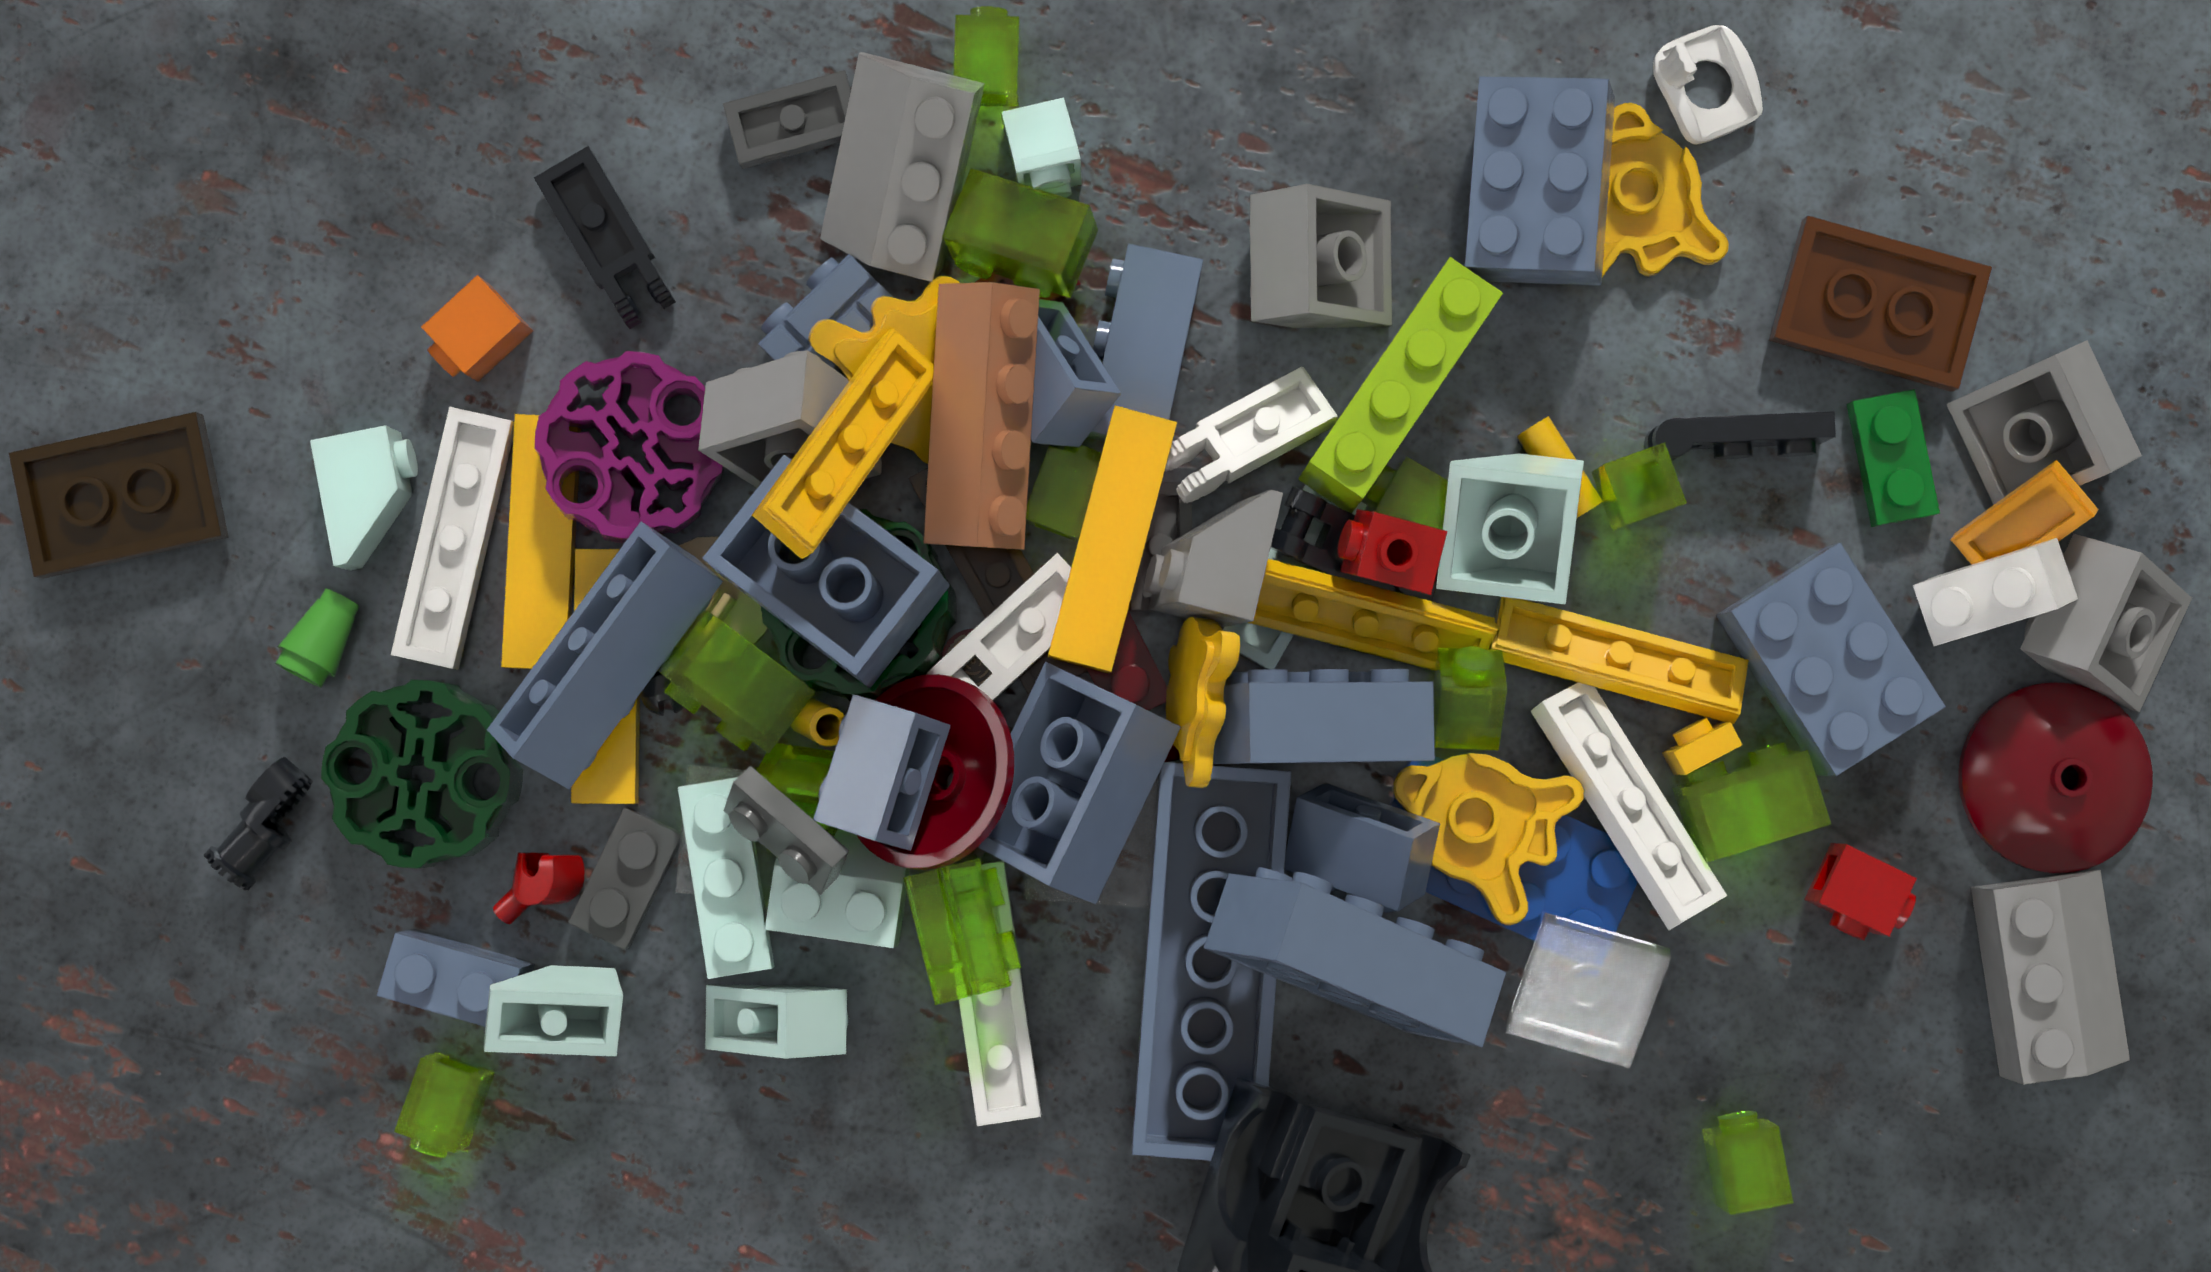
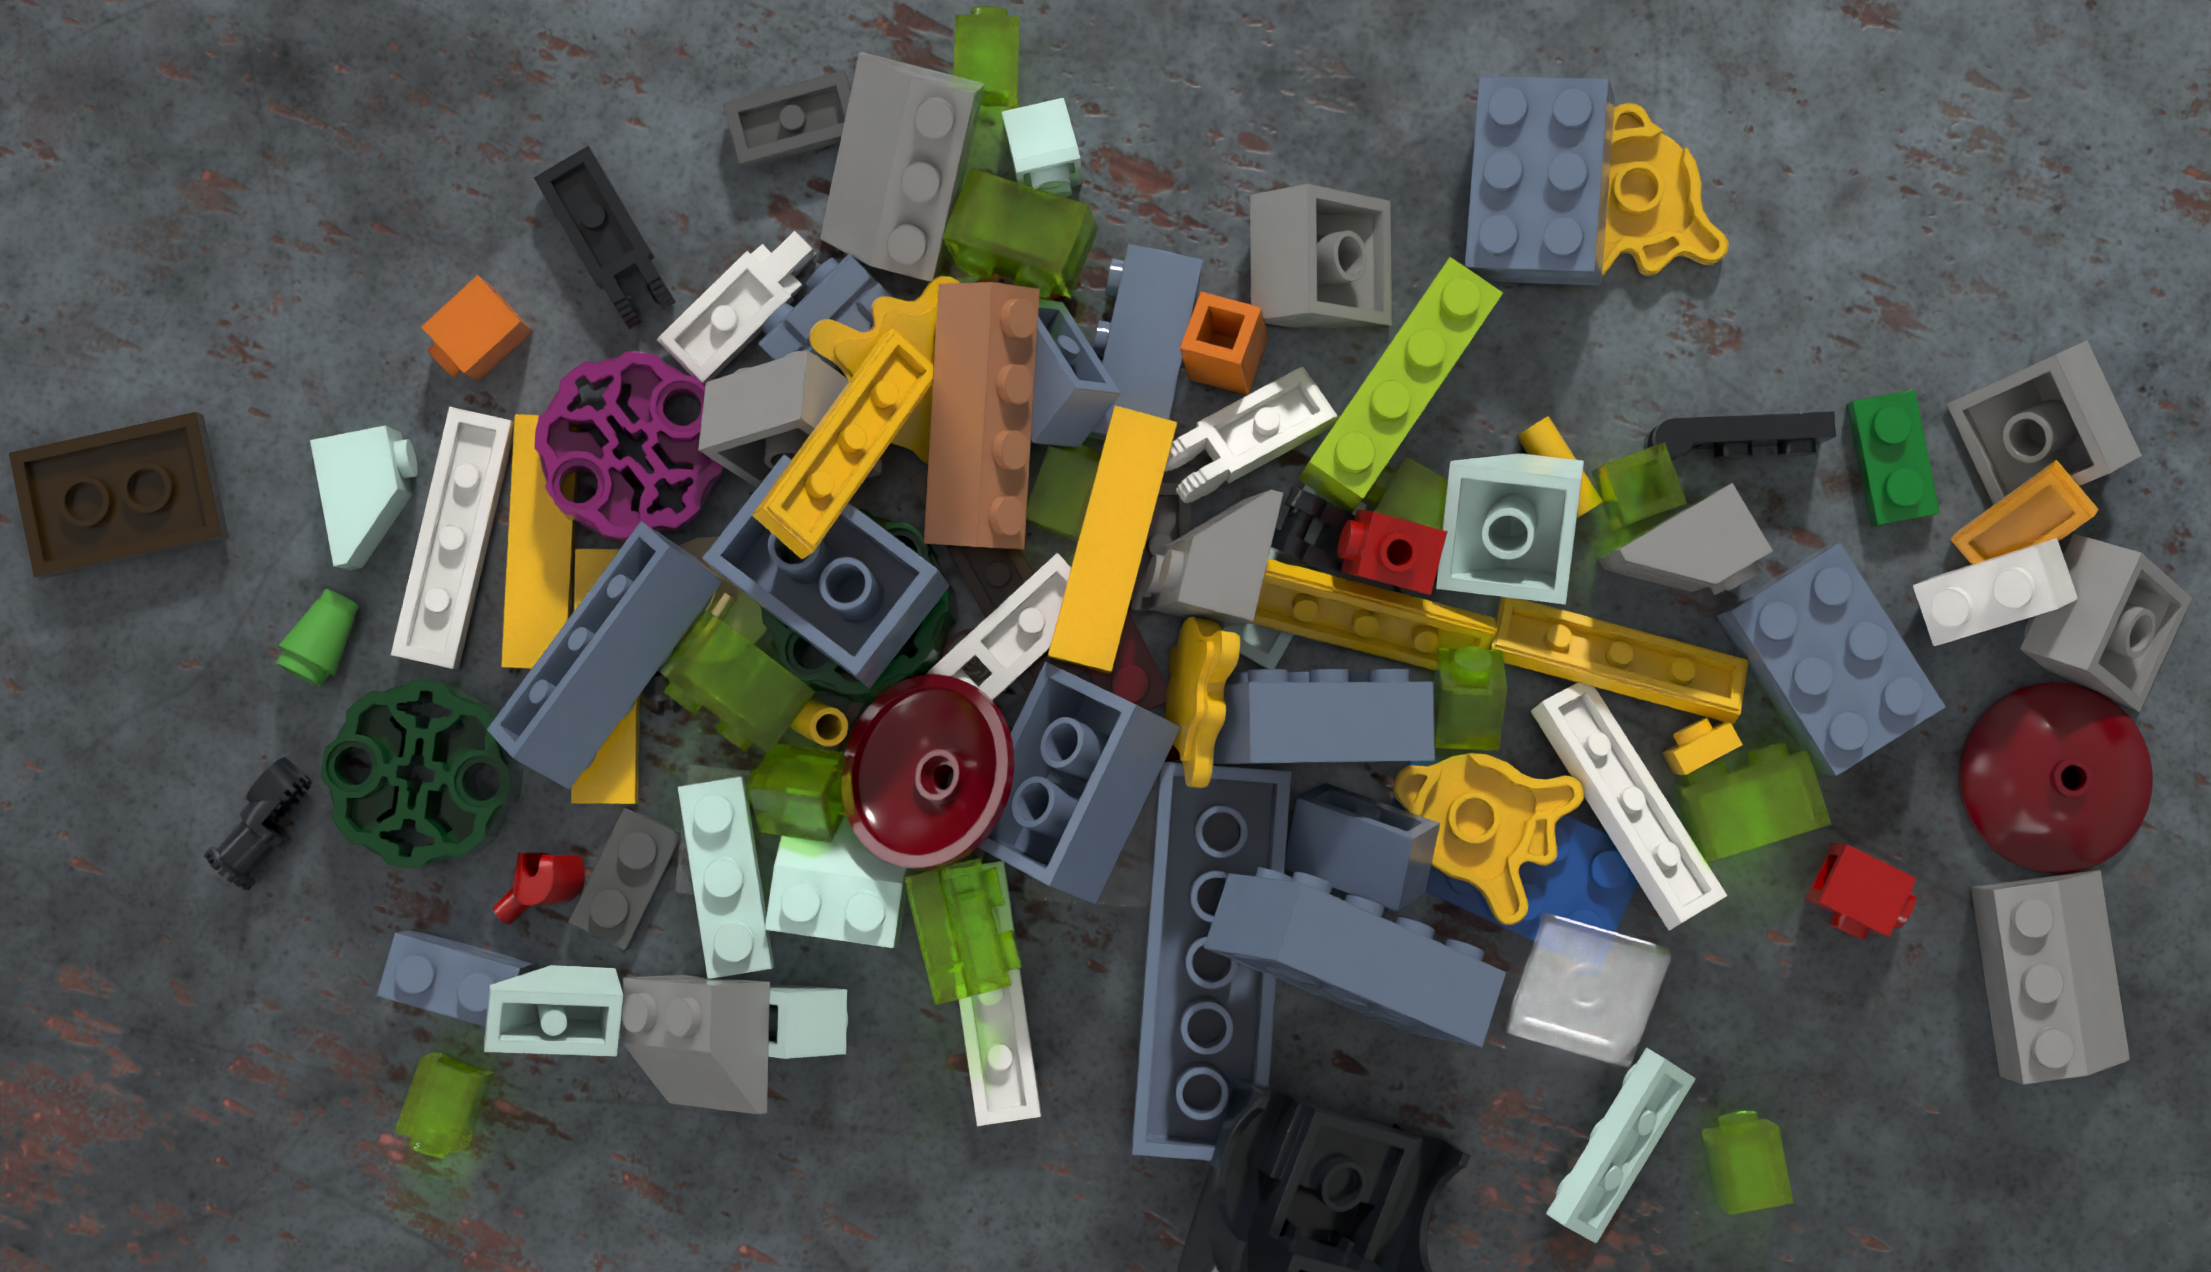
(700, 1039): none -> light grey slope
(736, 307): none -> white hinge
(798, 842): dark grey plate -> none
(881, 772): brick -> none
(1224, 343): none -> orange brick
(1620, 1145): none -> light aqua plate
(1675, 68): white piece -> none
(1696, 548): none -> light grey slope
(1880, 303): reddish brown plate -> none

